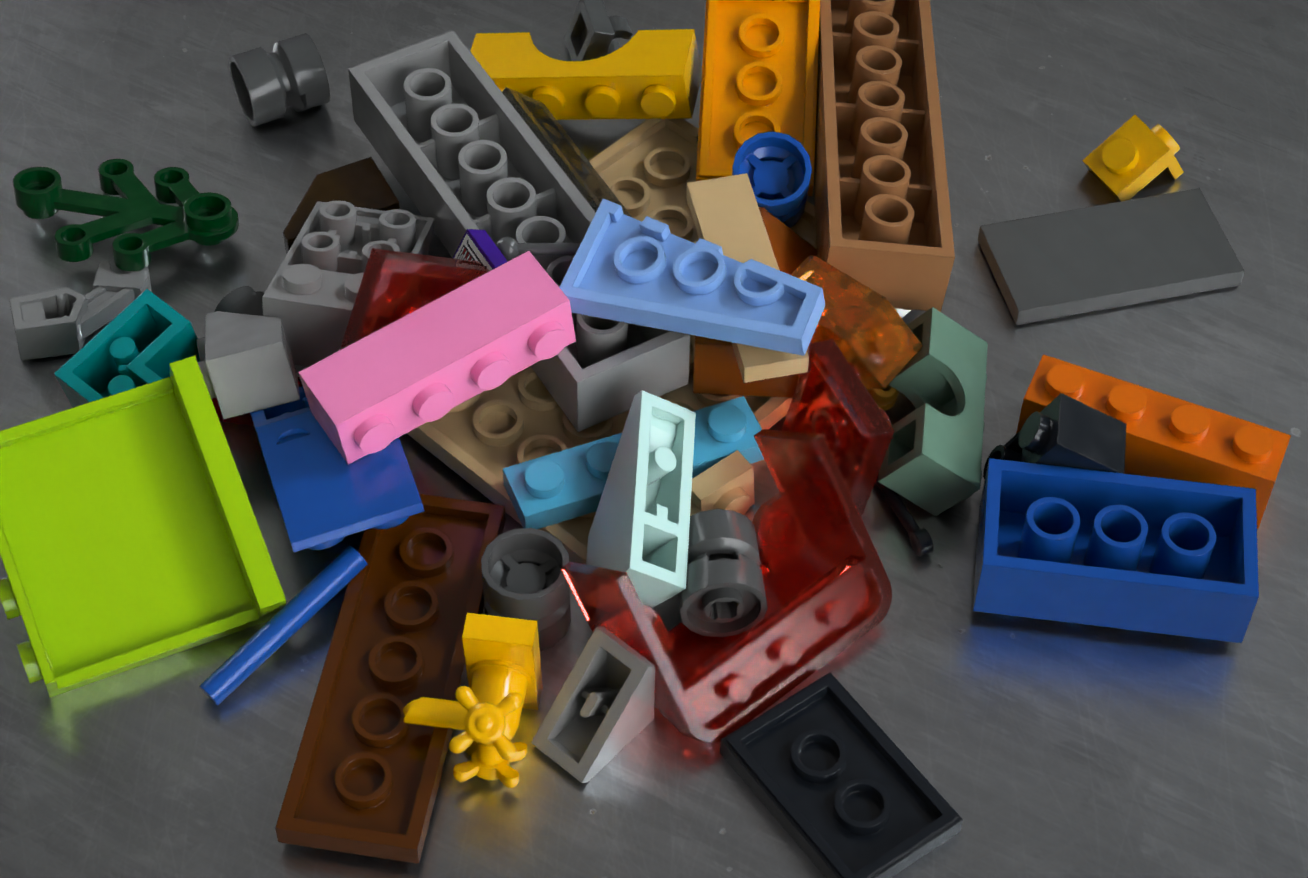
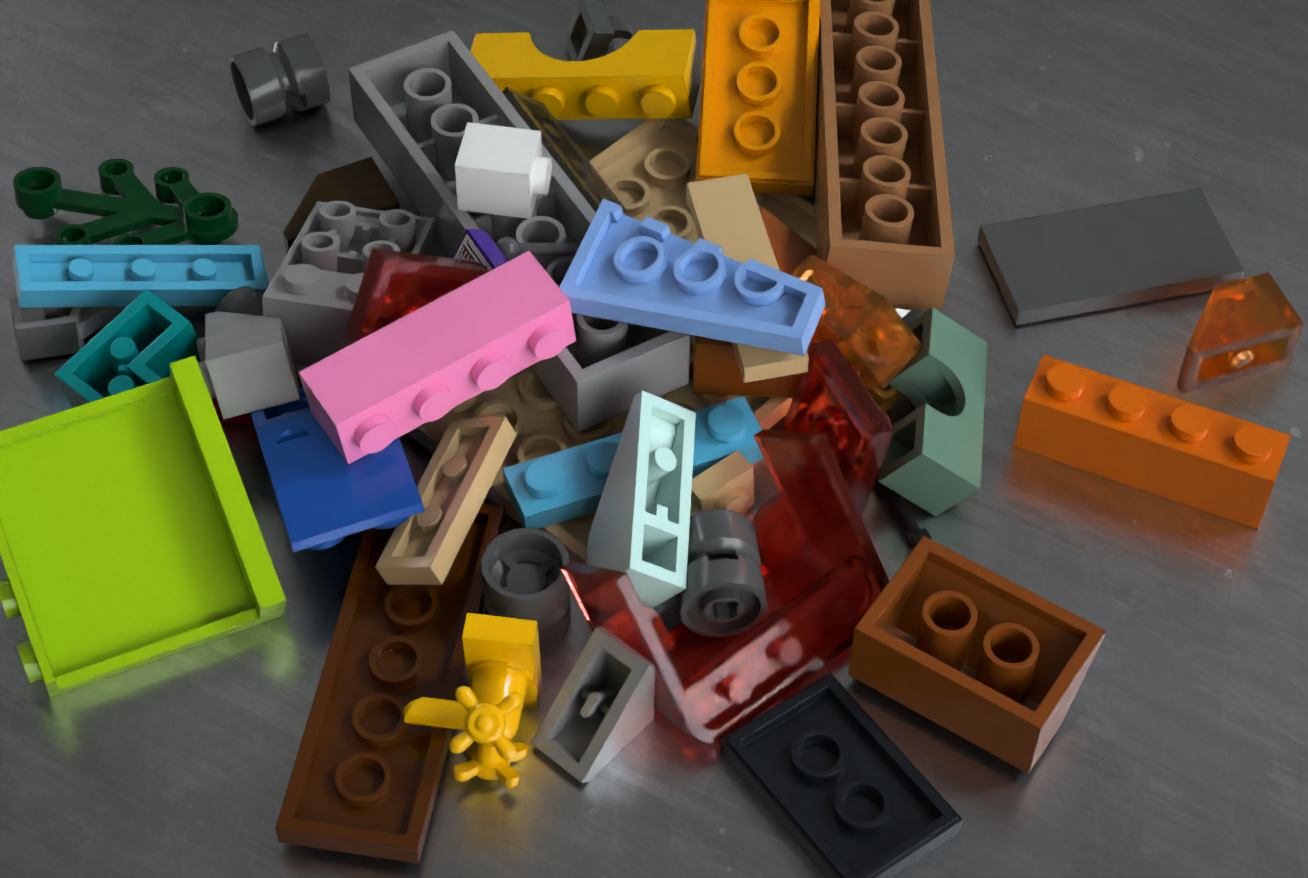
(122, 272): none -> medium azure plate
(283, 625): blue bar -> none
(451, 496): none -> tan plate
(501, 170): none -> white brick
(777, 171): blue wheel -> none
(974, 653): none -> dark orange slope
(1067, 436): black slope -> none
(1117, 550): blue brick -> none
(1133, 158): yellow bracket -> none
(1240, 333): none -> clear orange slope

